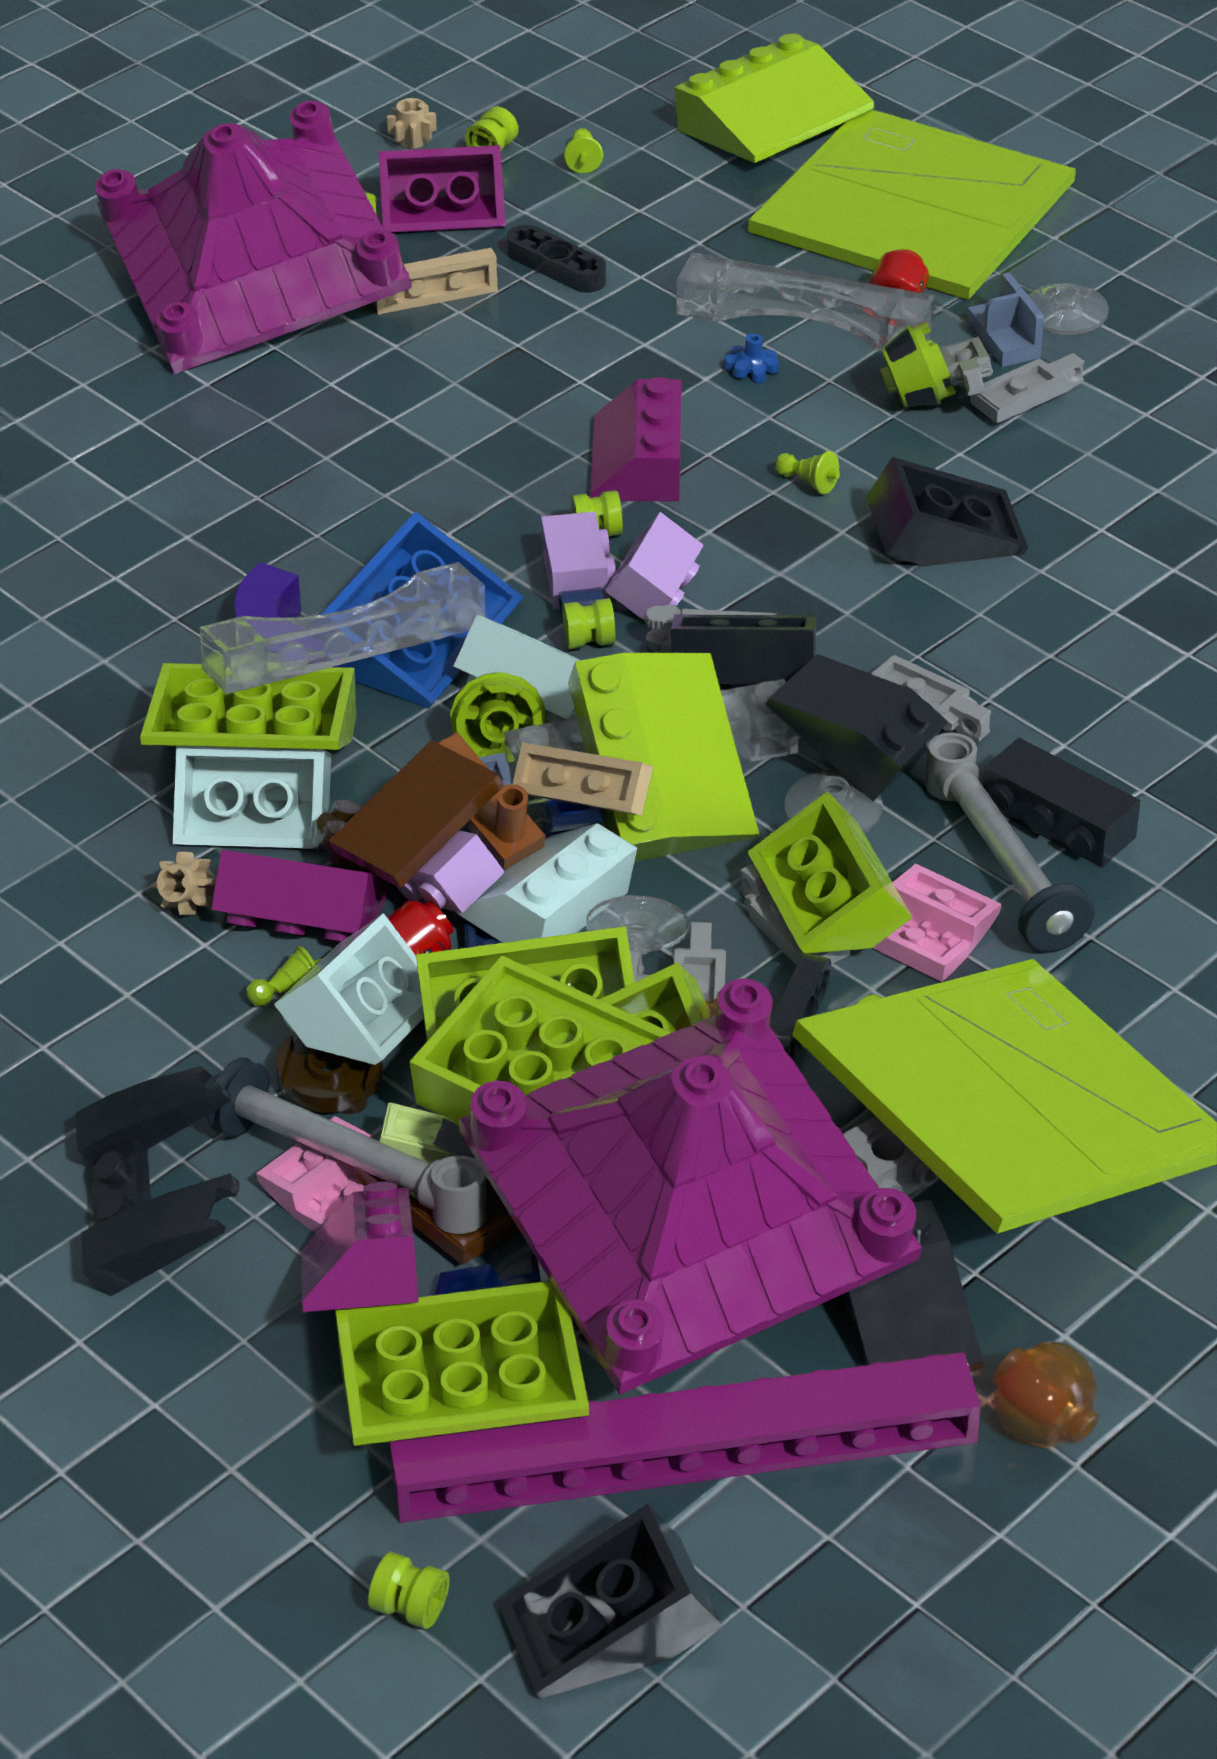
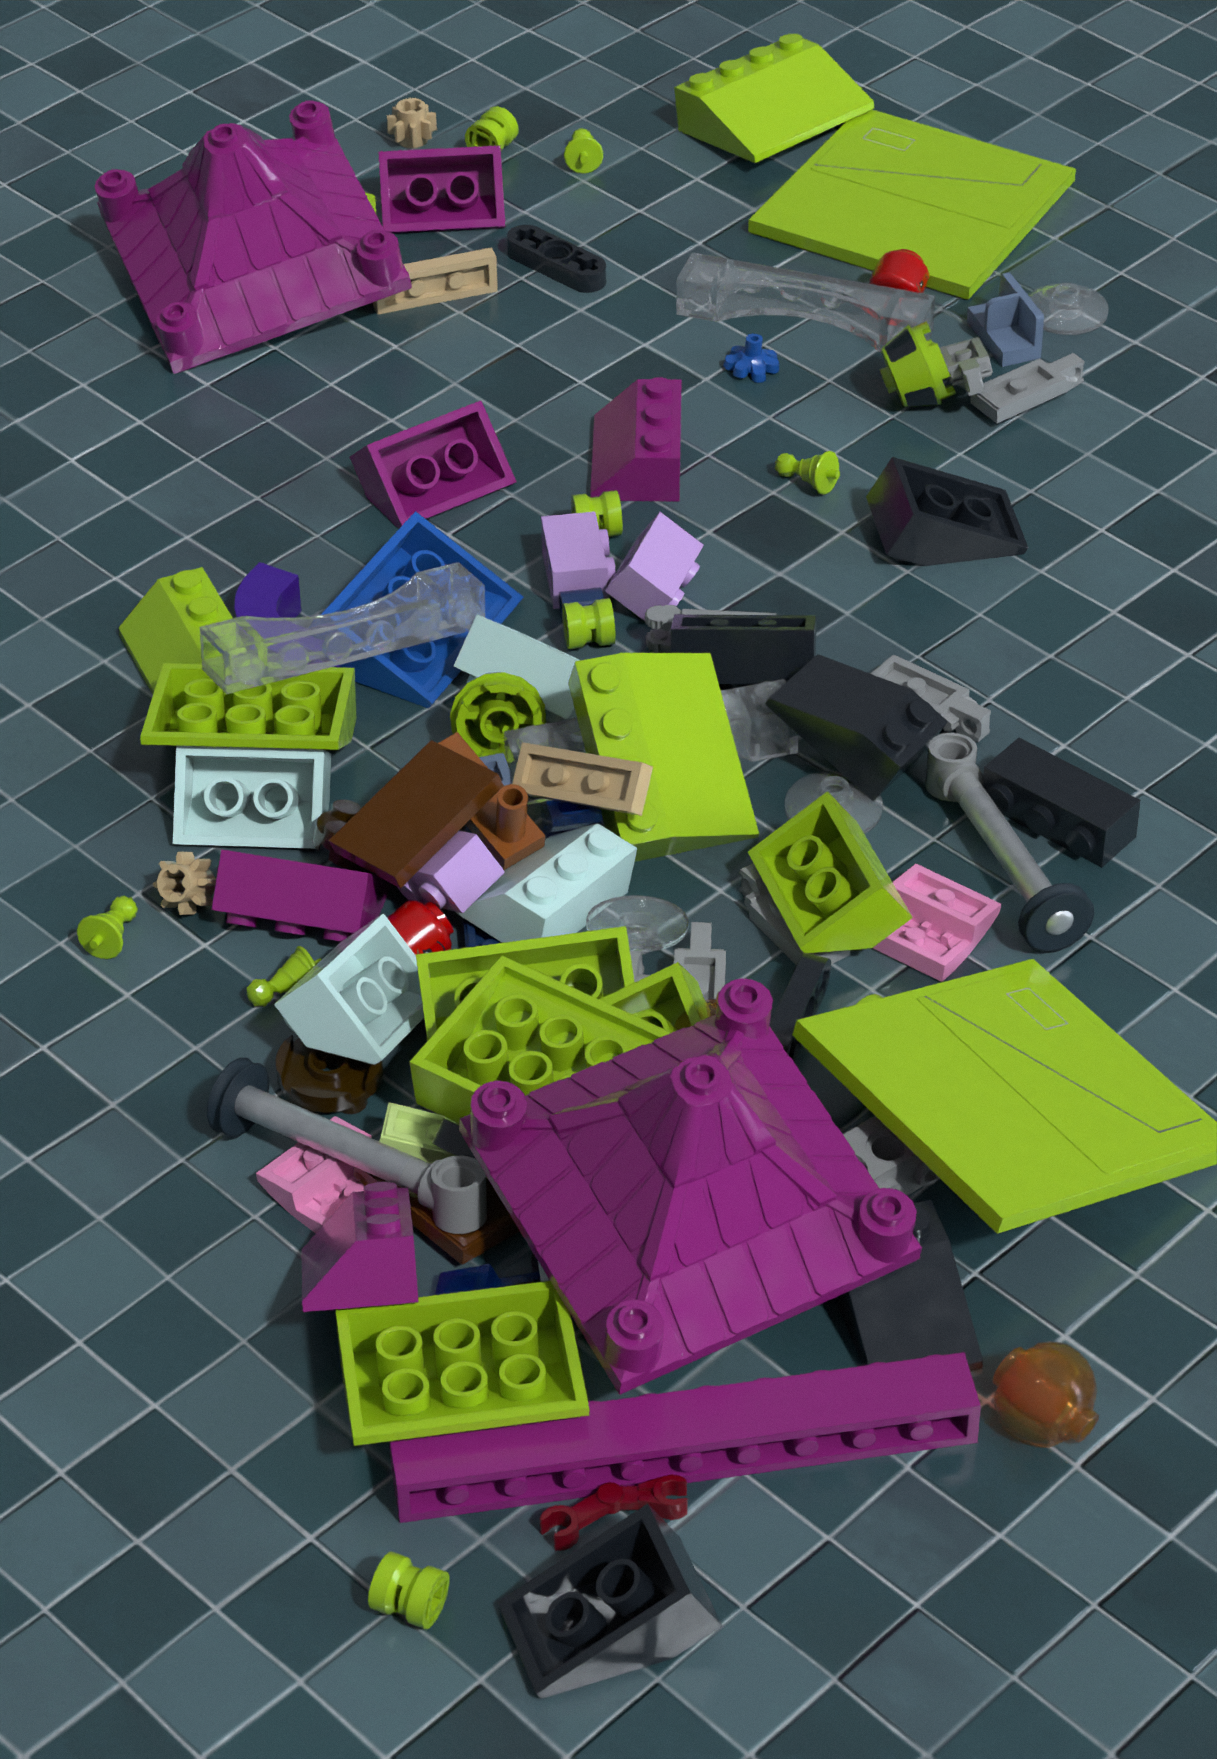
(103, 932): none -> lime piece
(130, 1229): black wedge -> none
(169, 620): none -> lime slope
(434, 465): none -> magenta slope
(610, 1500): none -> dark red piece

